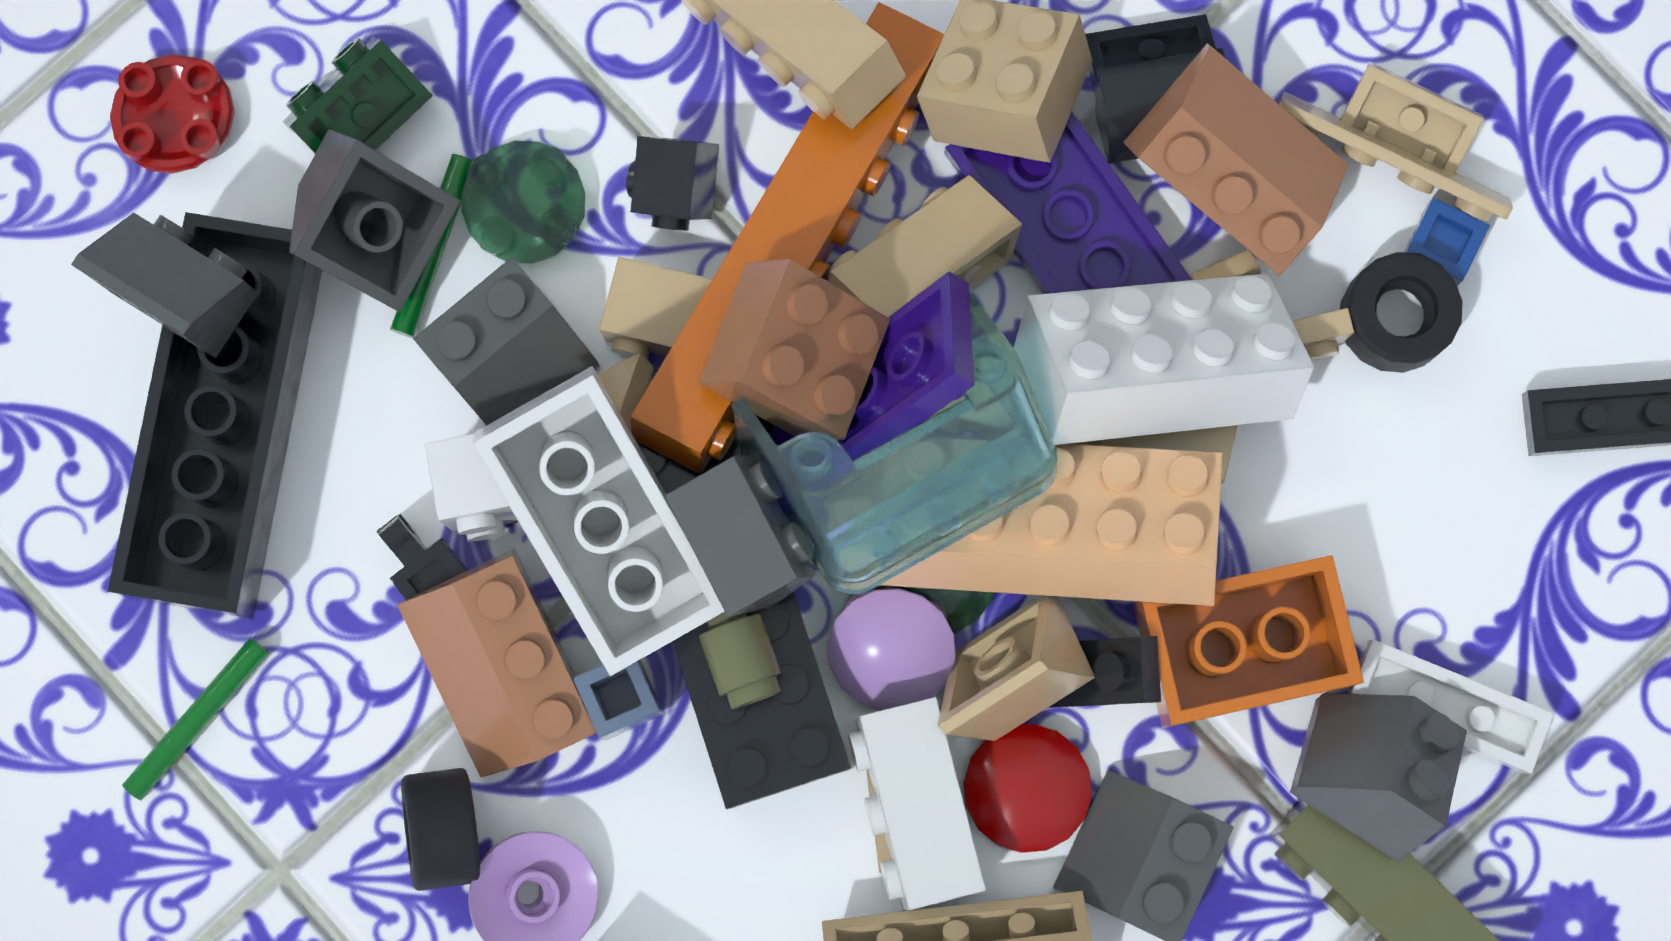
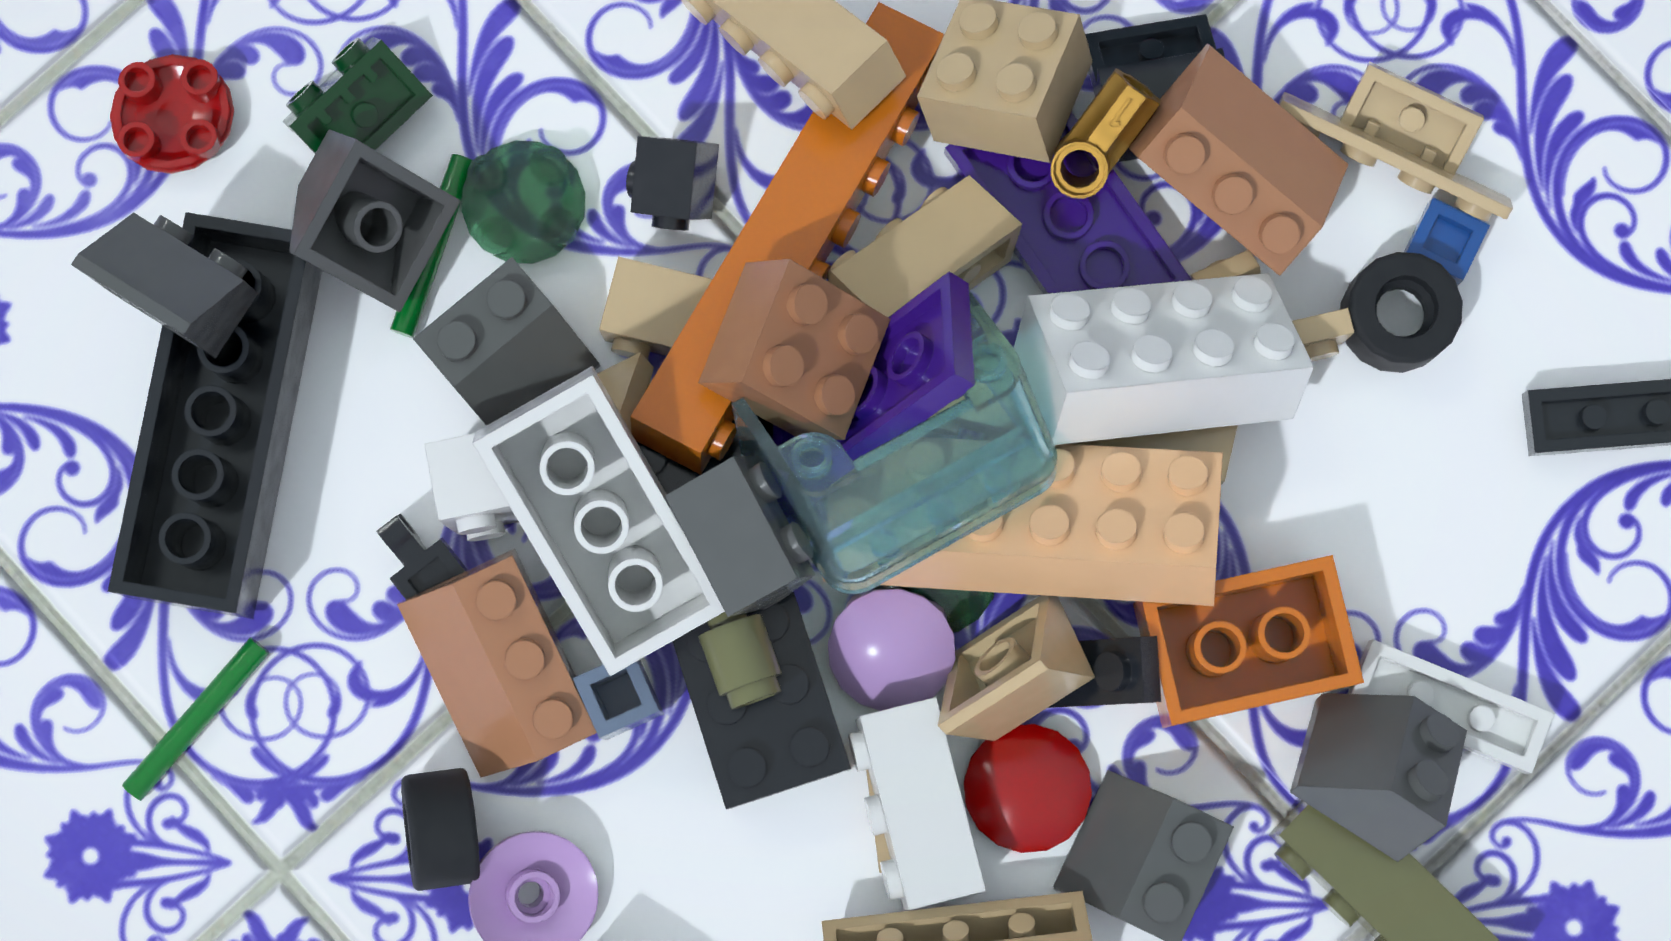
(1105, 132): none -> pearl gold piece

